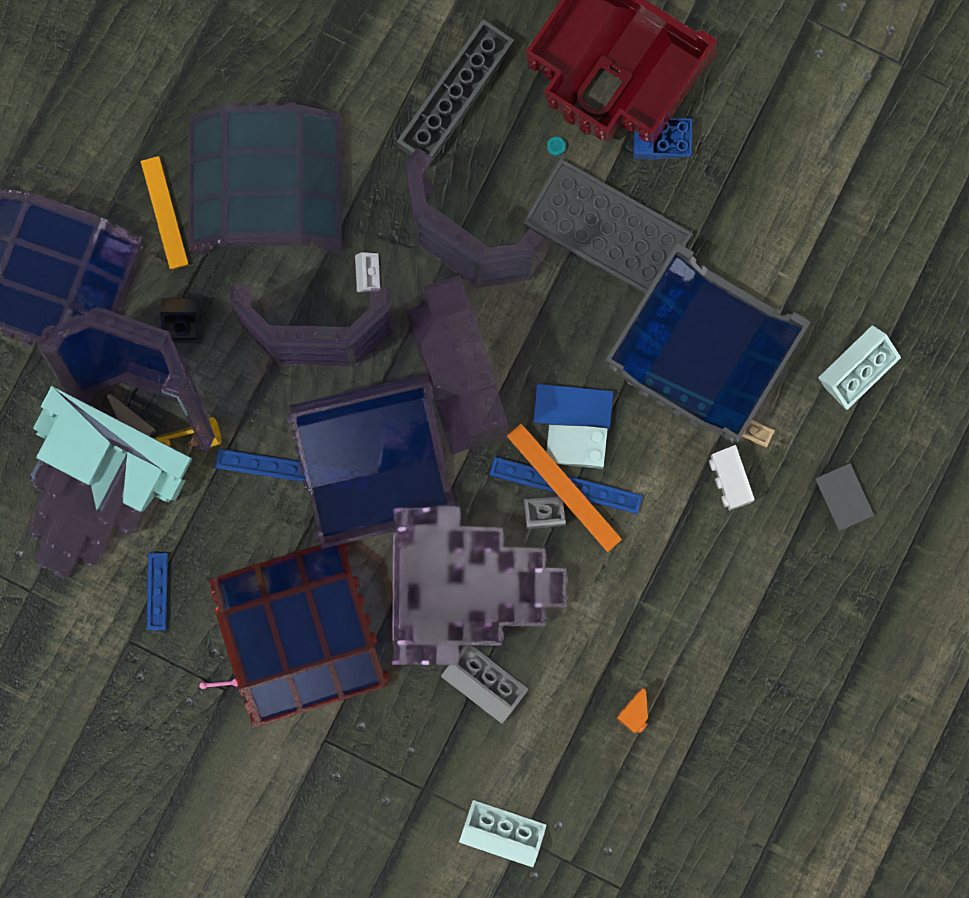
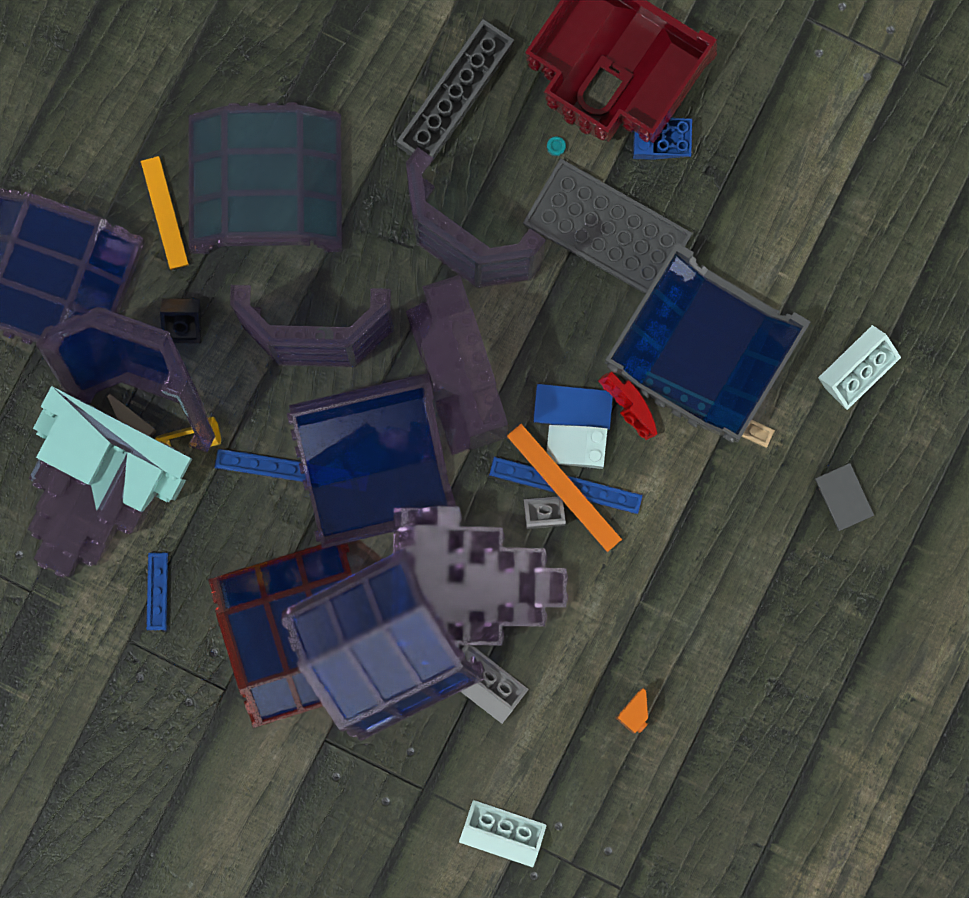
(203, 685): bright pink hinge -> none
(367, 271): white slope -> none
(377, 648): none -> window
(635, 408): none -> red slope
(731, 478): white slope -> none

